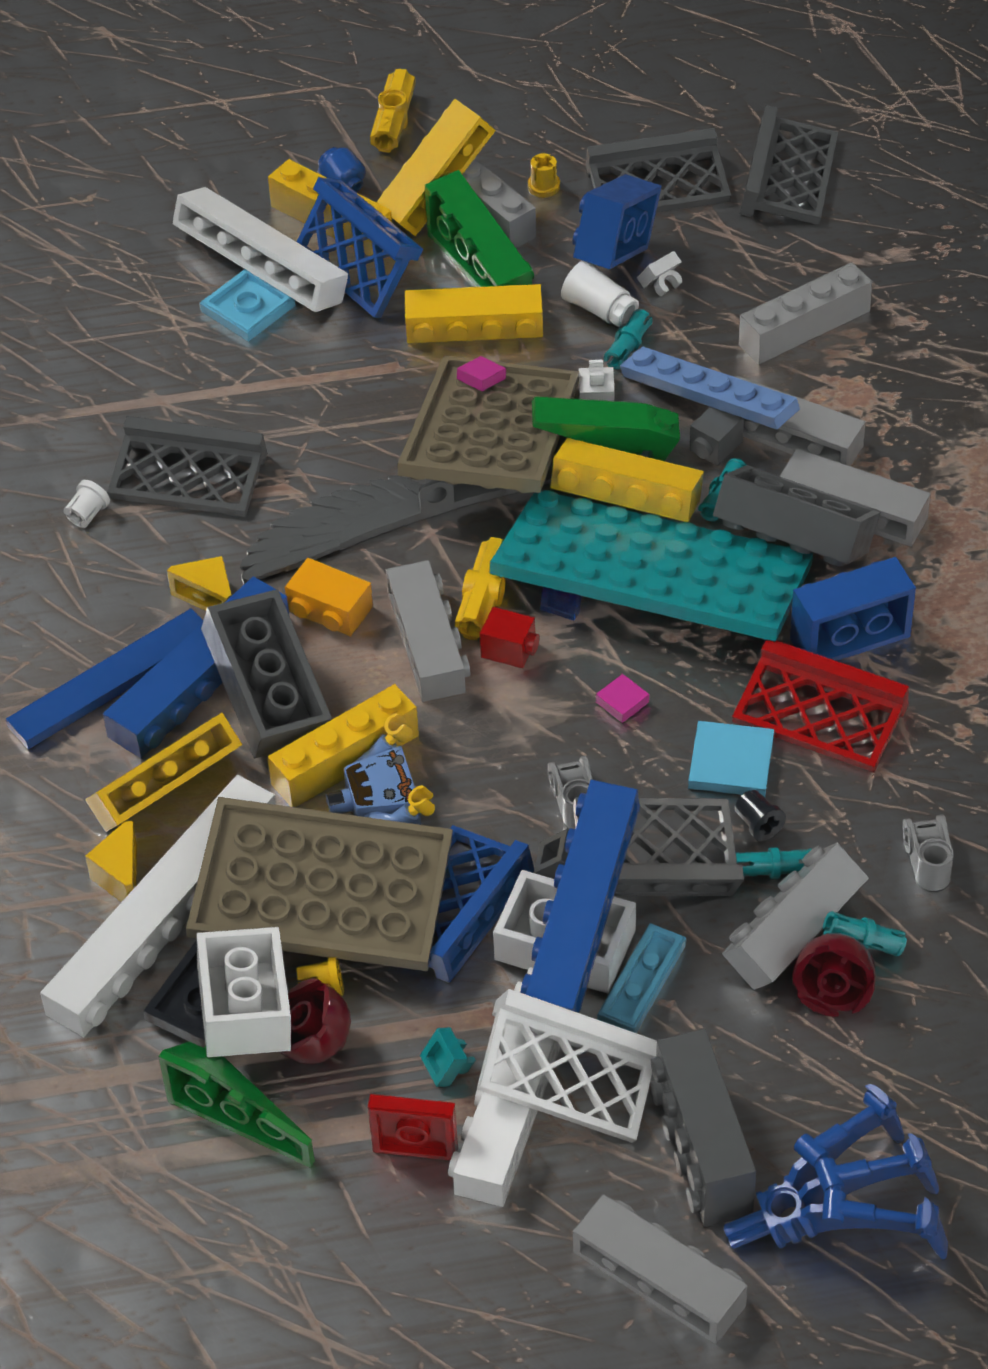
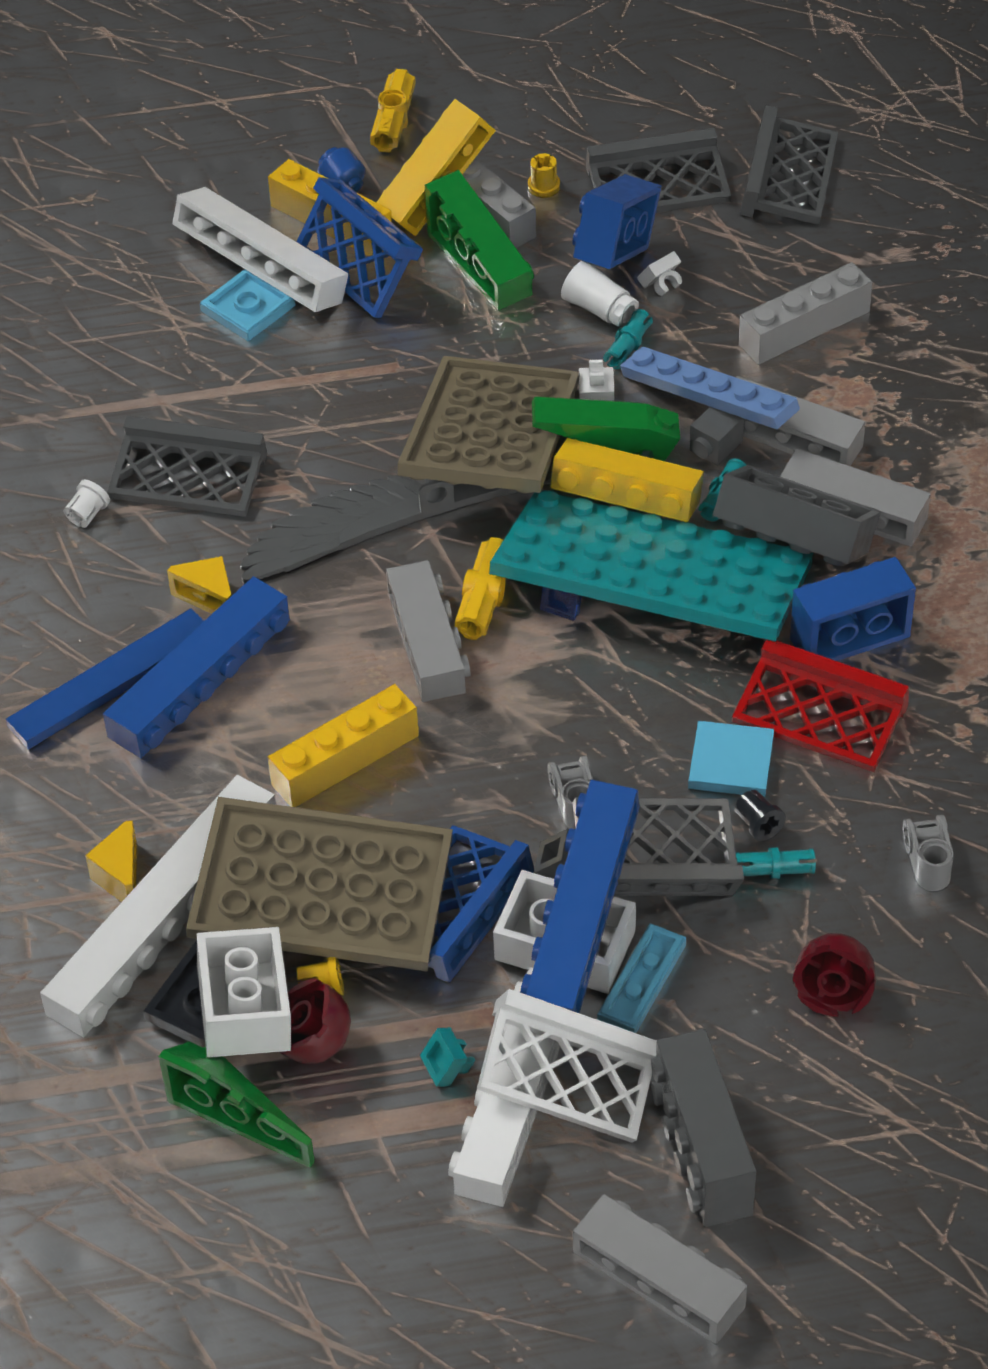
(163, 772): yellow brick -> none
(264, 671): dark grey brick -> none
(329, 596): light orange brick -> none
(381, 781): torso -> none
(412, 1127): red tile -> none
(473, 313): yellow brick -> none
(481, 373): dark pink tile -> none
(508, 637): red brick -> none
(622, 698): dark pink tile -> none
(794, 915): light grey brick -> none
(821, 1186): blue piece -> none
(866, 932): teal pin -> none

